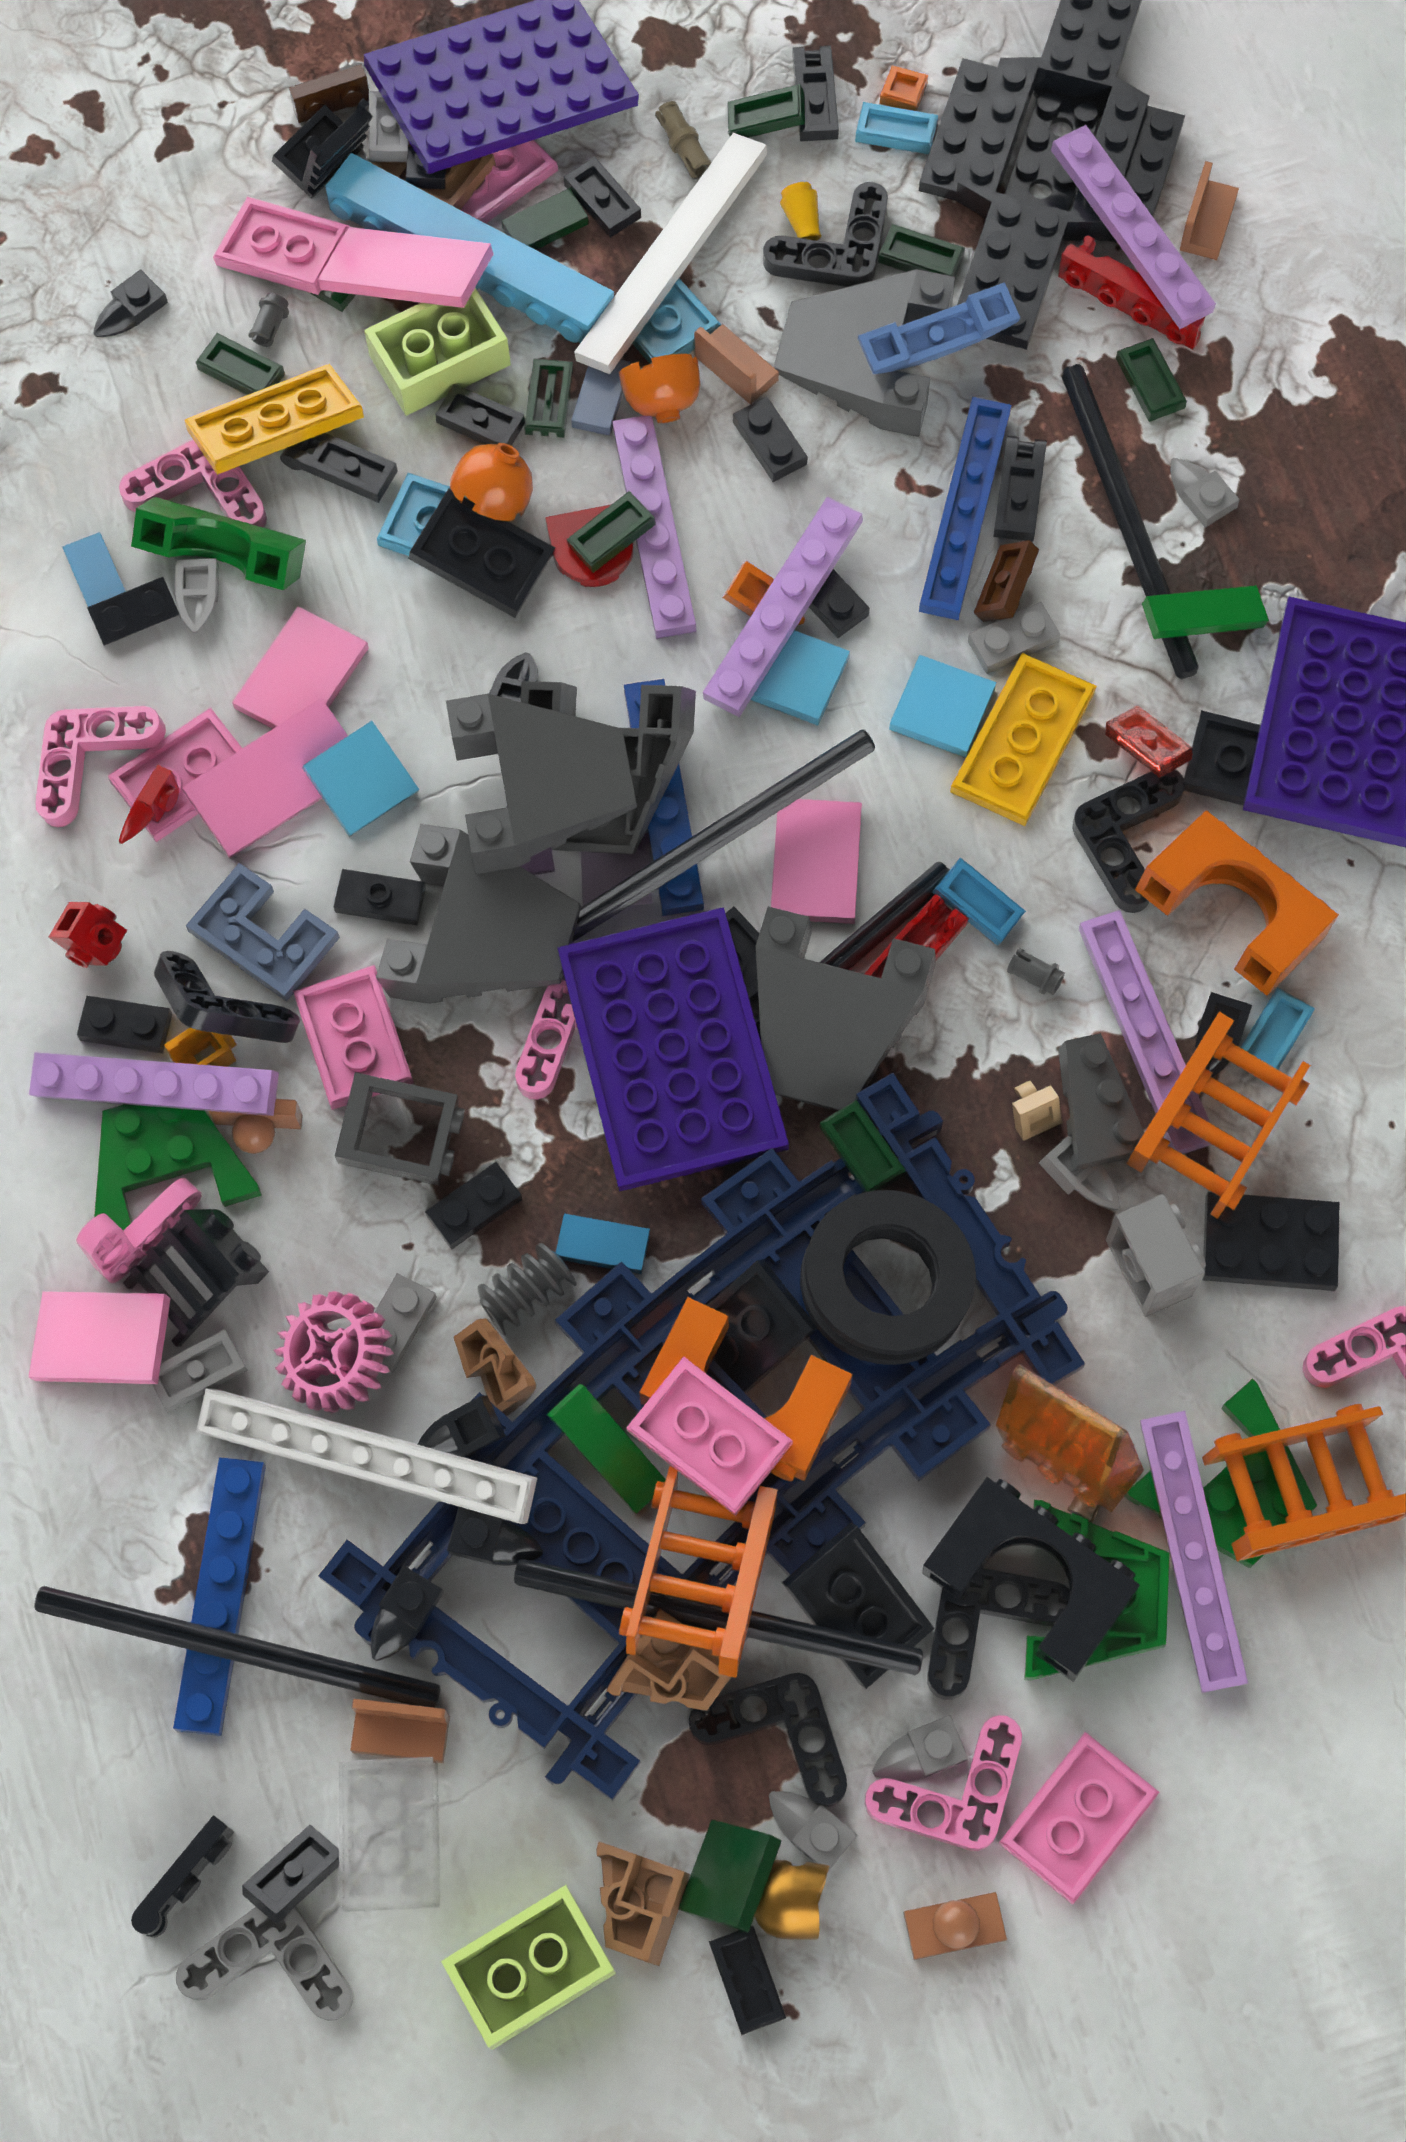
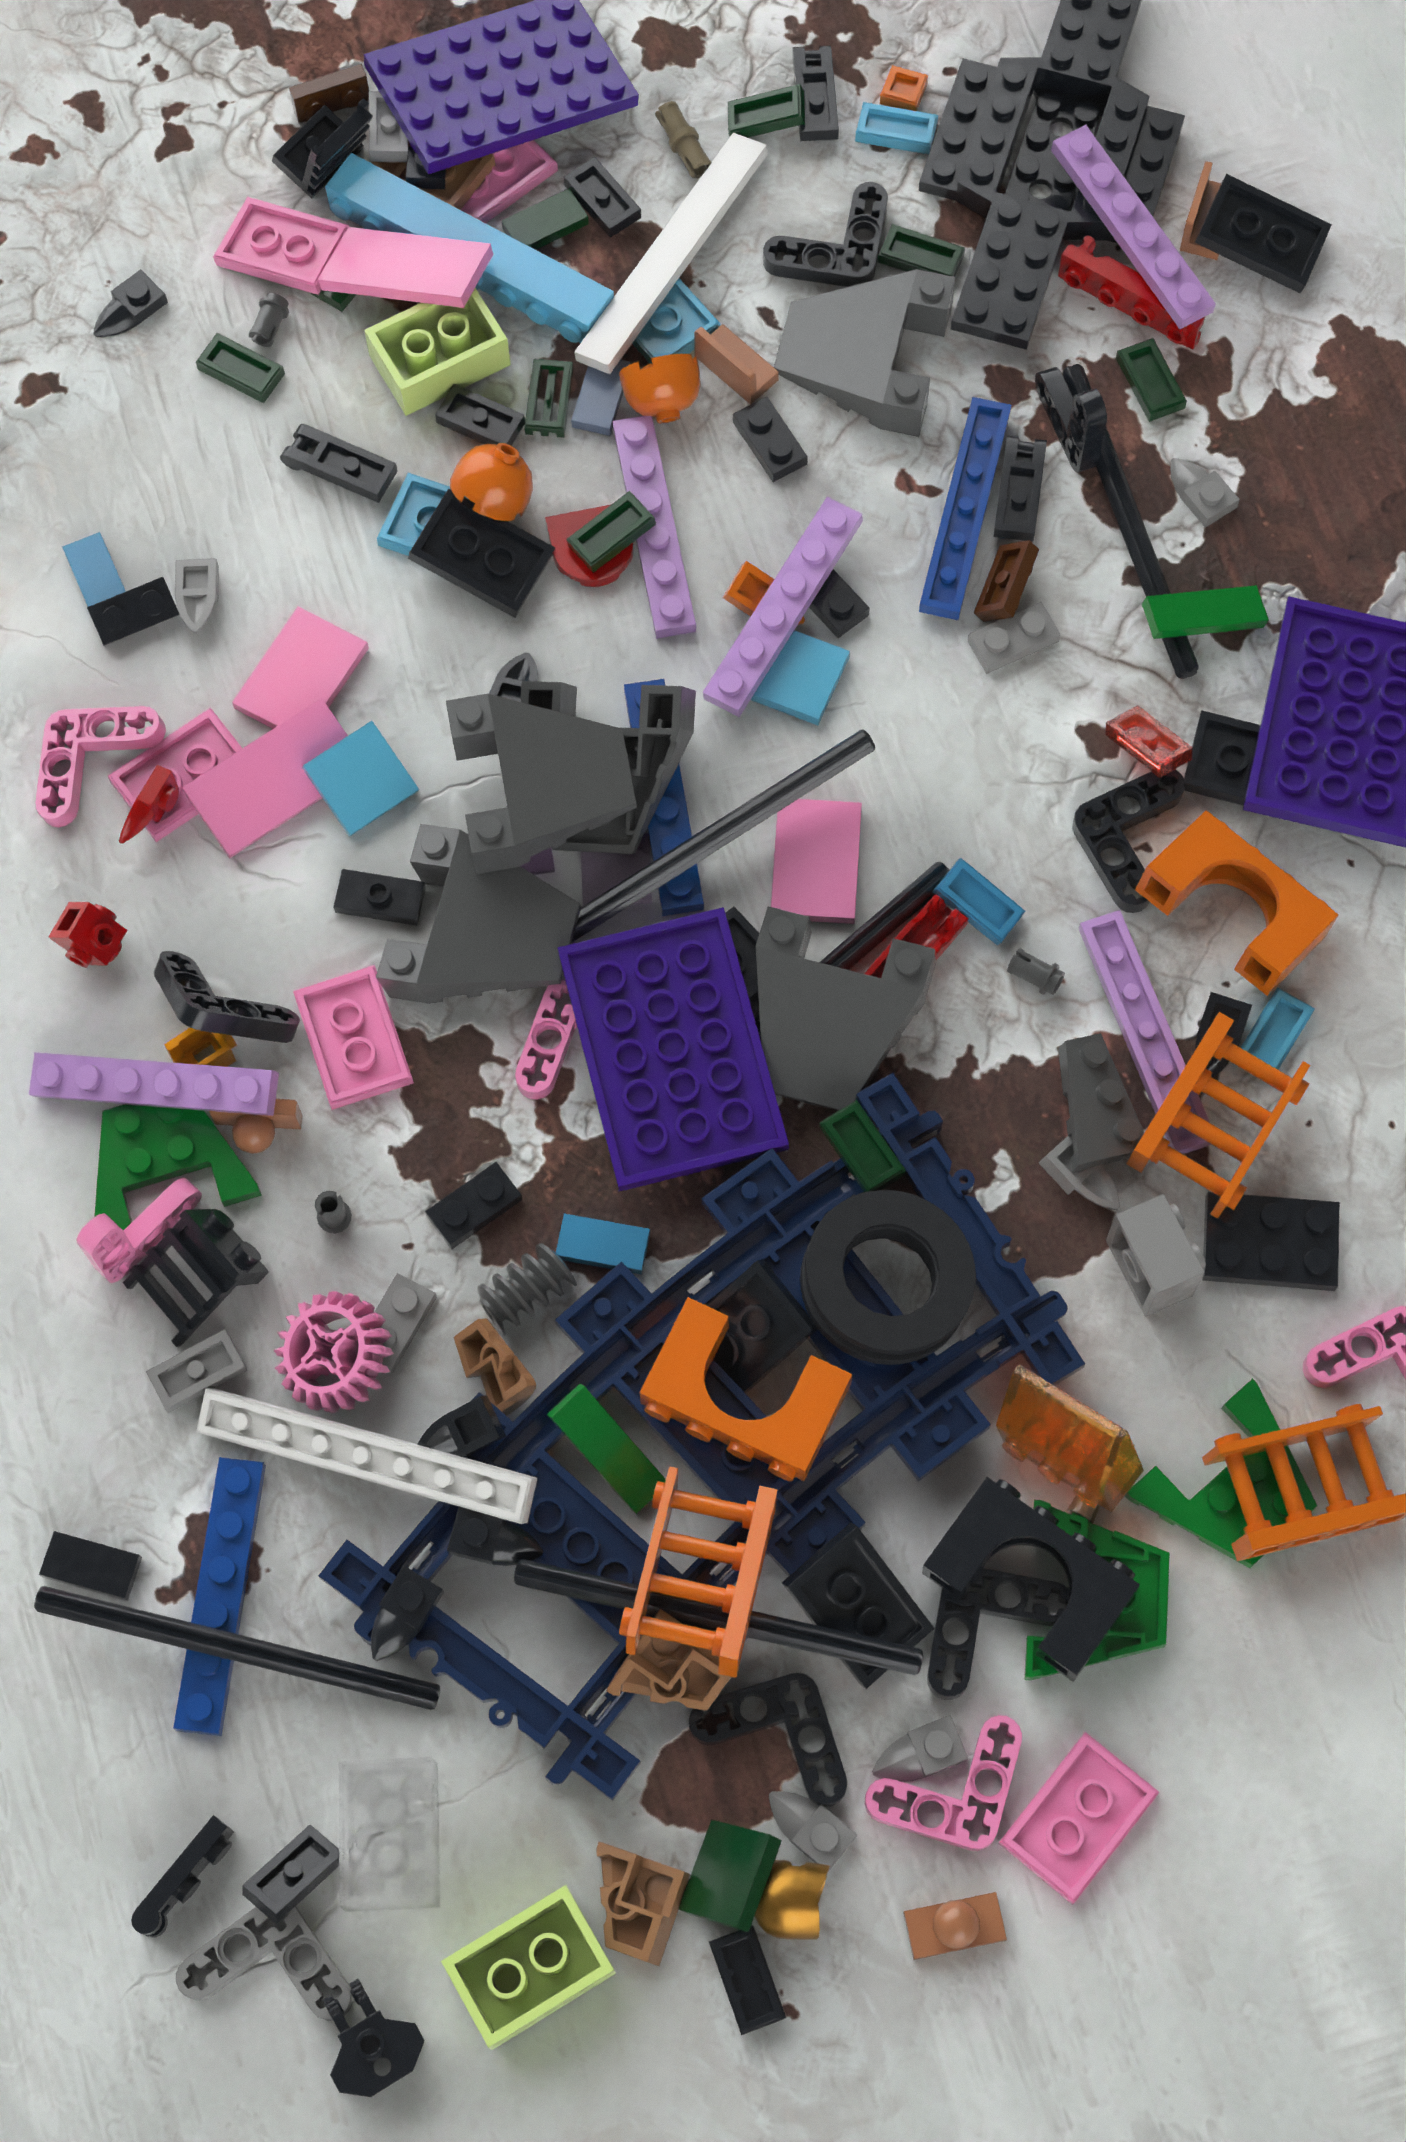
(90, 1565): none -> black tile
(100, 1337): bright pink tile -> none
(124, 1024): black plate -> none
(186, 531): green arch -> none
(204, 473): bright pink beam -> none
(227, 929): sand blue plate -> none
(273, 418): yellow tile -> none
(332, 1212): none -> dark grey pin
(355, 1118): dark grey window -> none
(368, 2042): none -> black hinge
(399, 1730): nougat panel -> none
(709, 1436): bright pink tile -> none
(801, 208): yellow cone -> none
(940, 333): medium blue slope -> none
(942, 706): medium azure tile -> none
(1023, 739): yellow tile -> none
(1035, 1110): tan tile -> none
(1076, 420): none -> black beam
(1193, 1552): lavender plate -> none
(1263, 233): none -> black plate

